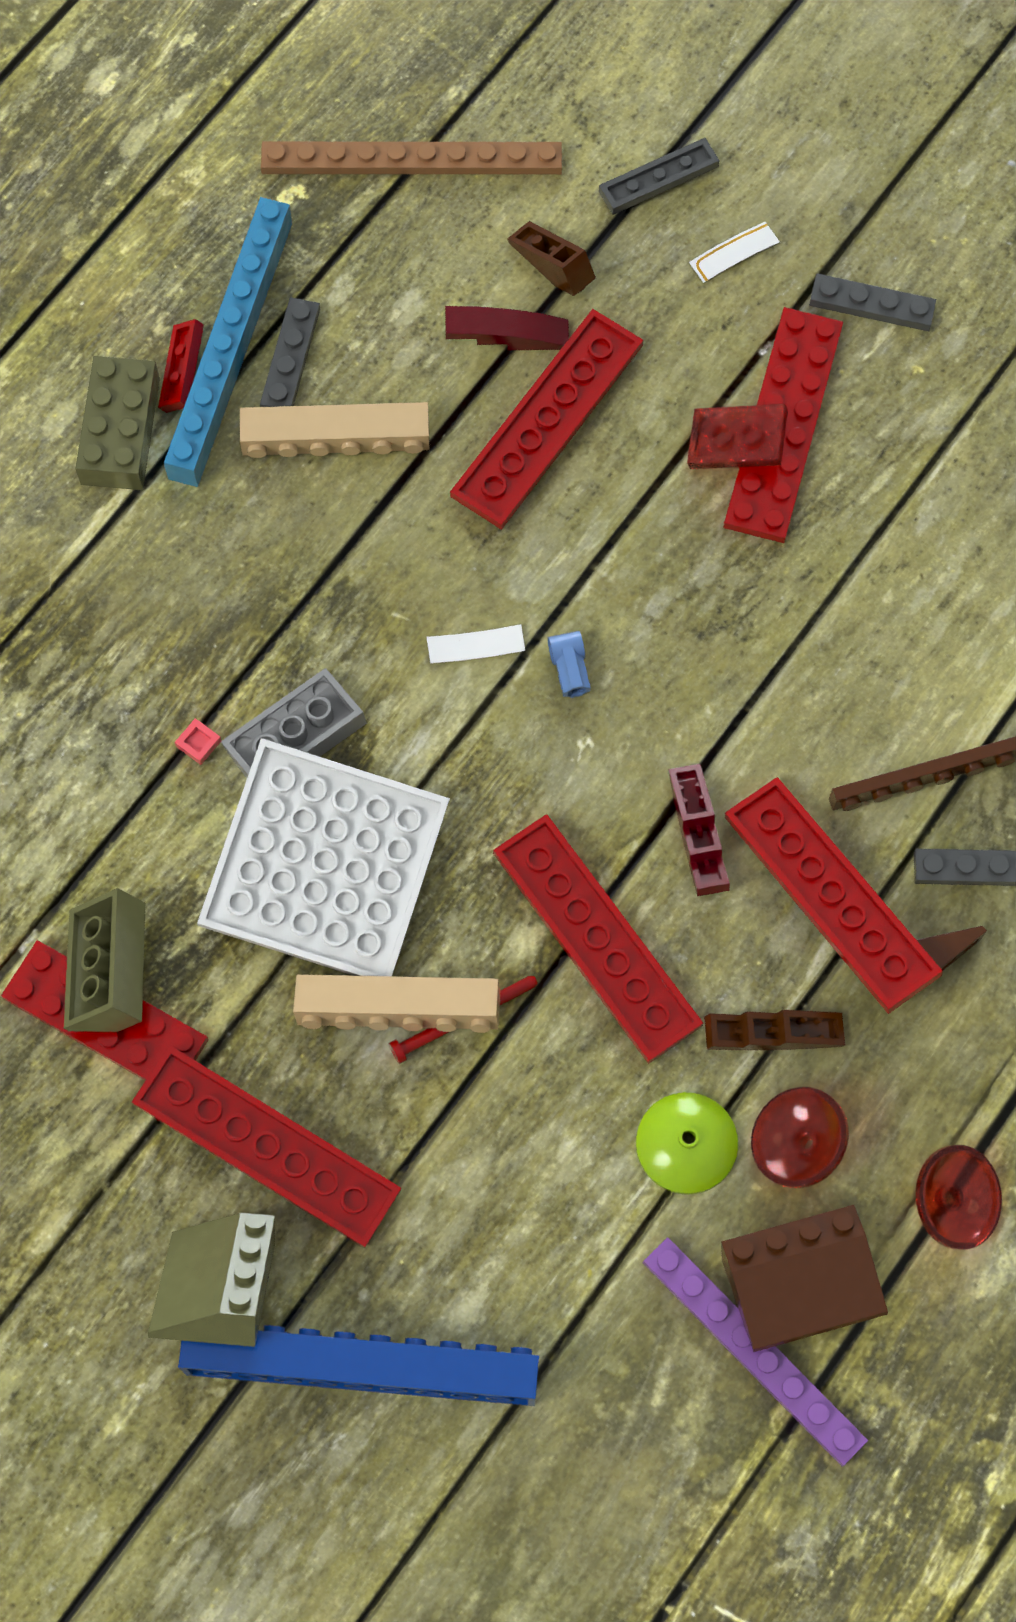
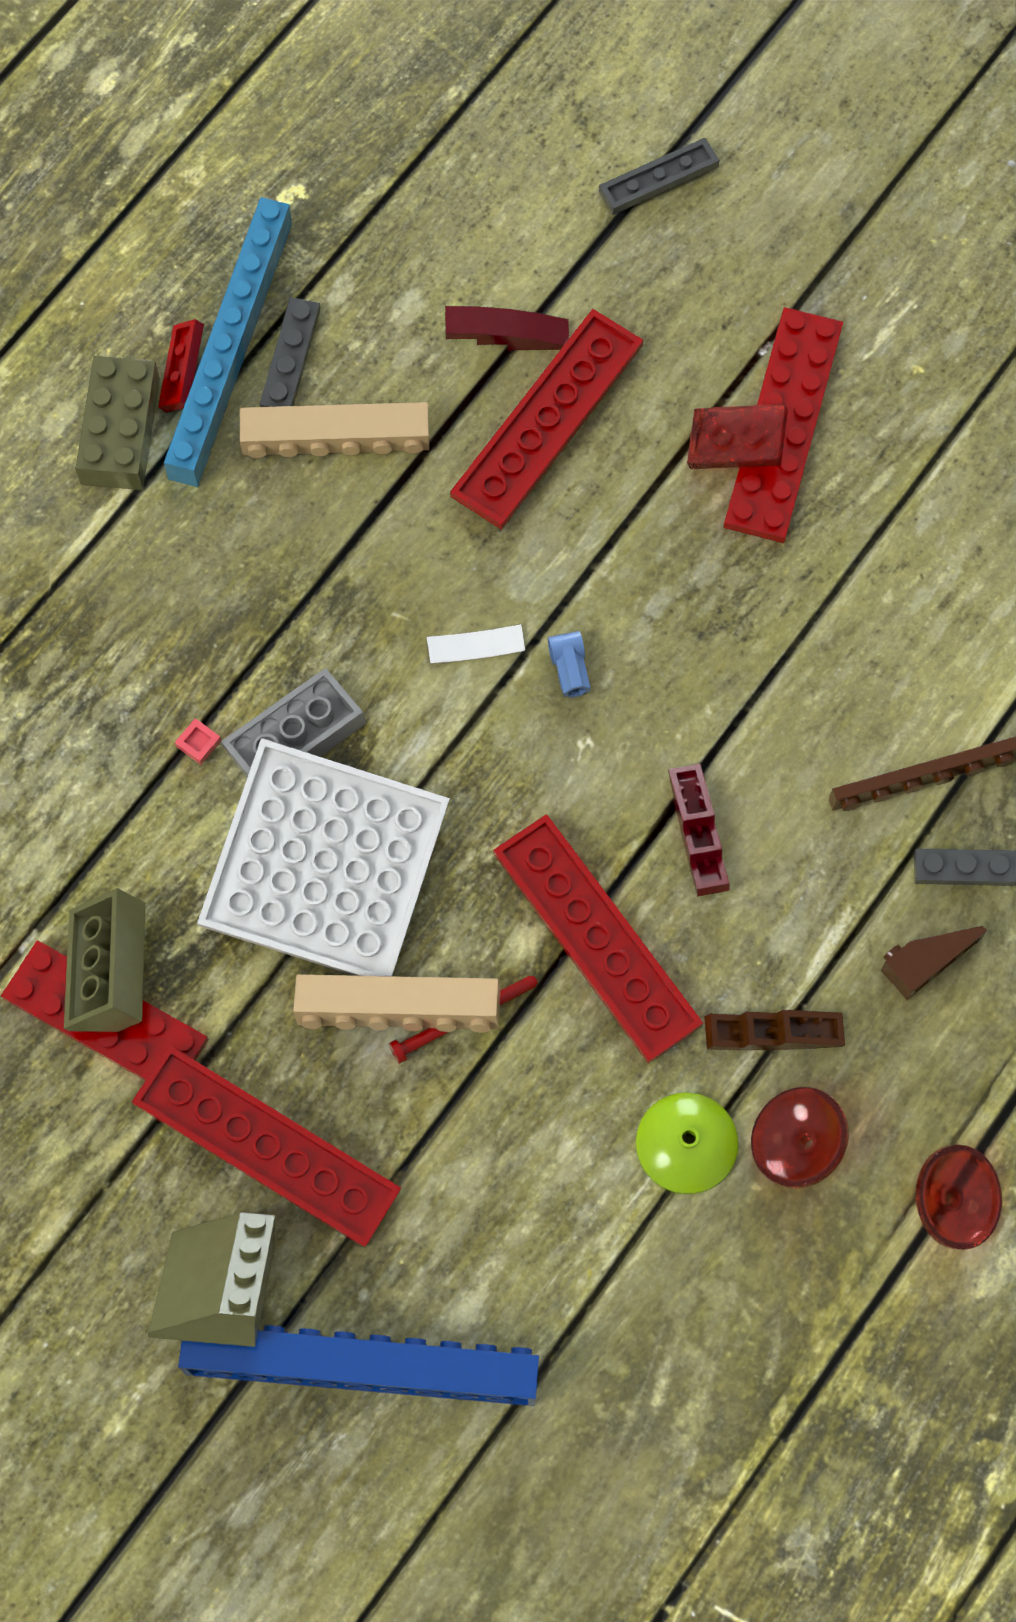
(410, 157): medium nougat plate -> none
(554, 257): reddish brown slope -> none
(733, 251): white sticker -> none
(768, 1366): medium lavender plate -> none
(803, 1278): reddish brown slope -> none
(833, 895): red plate -> none
(872, 302): dark grey plate -> none

